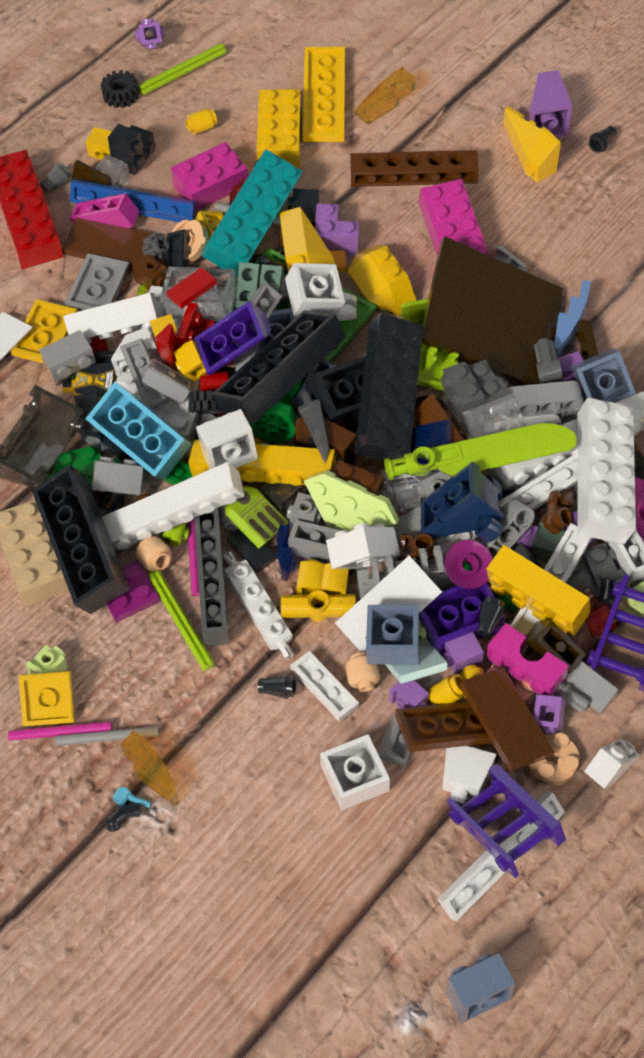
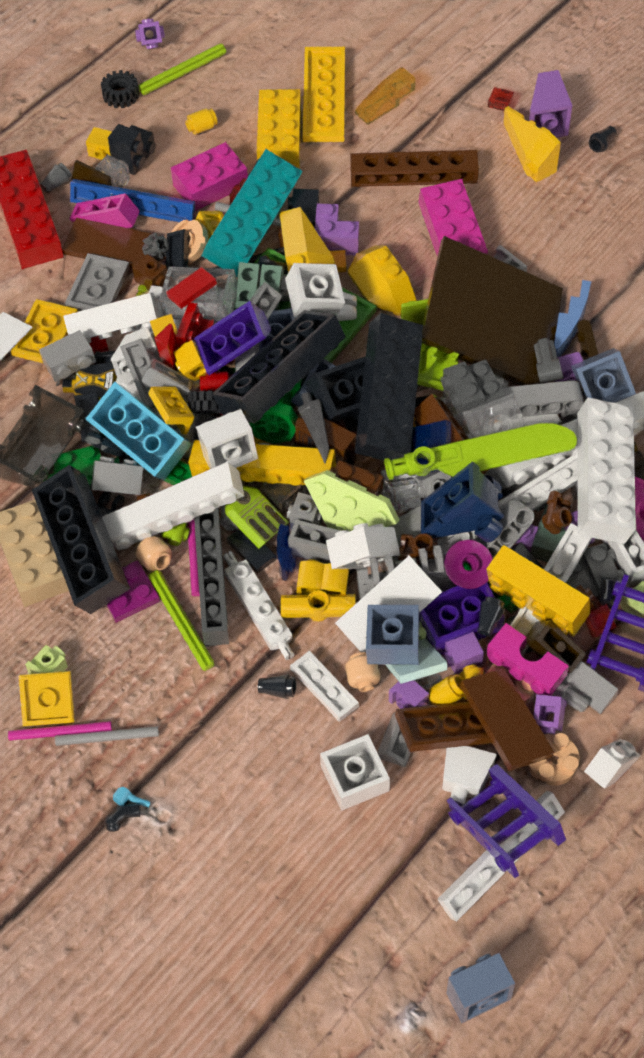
(149, 766): clear yellow slope -> none
(172, 407): none -> yellow bracket
(500, 99): none -> clear red plate

